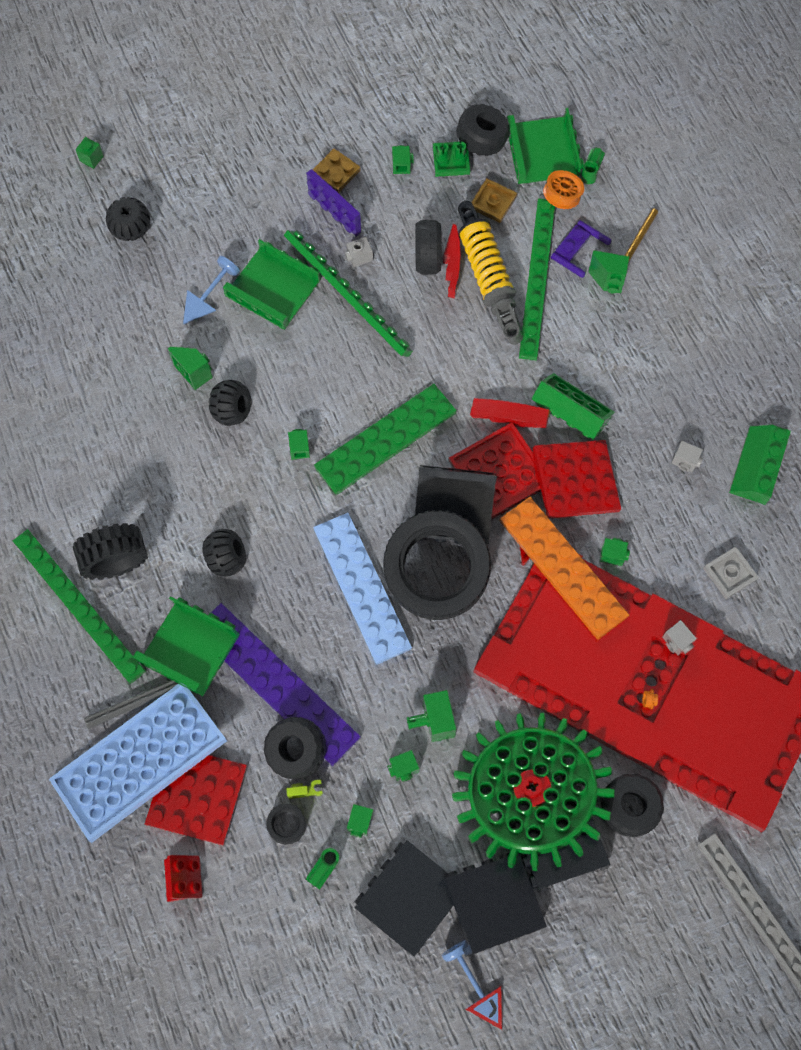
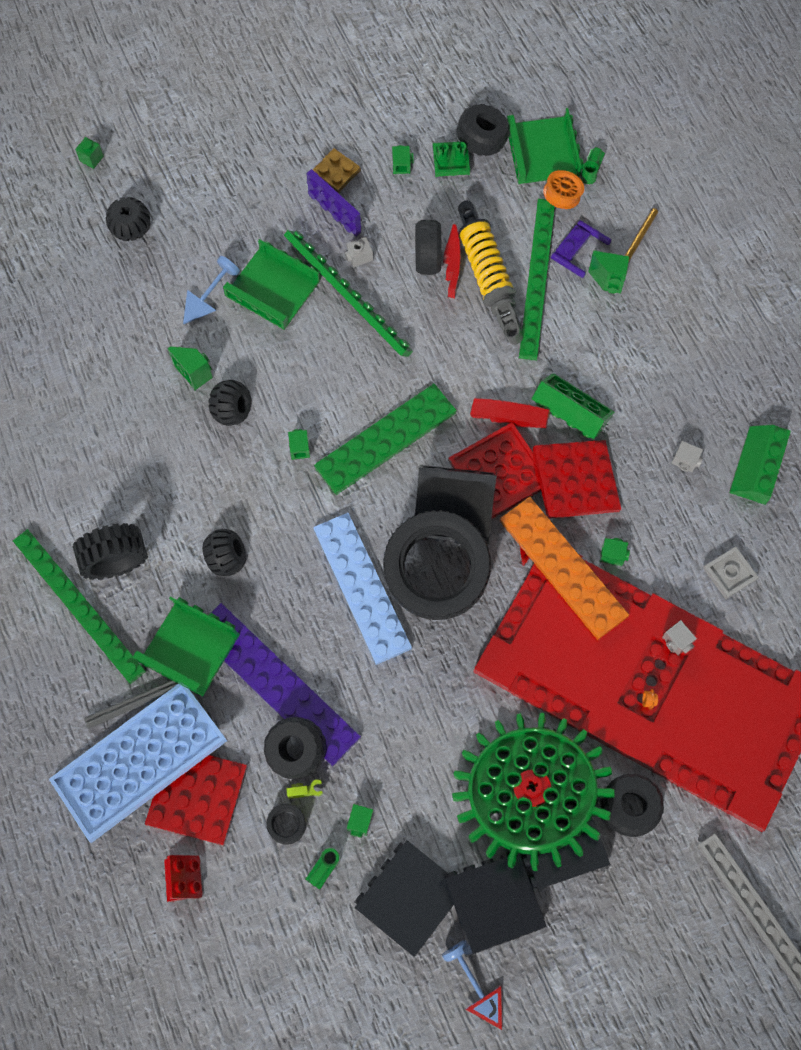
(403, 766): green brick -> none
(436, 717): green brick -> none
(493, 200): pearl gold plate -> none

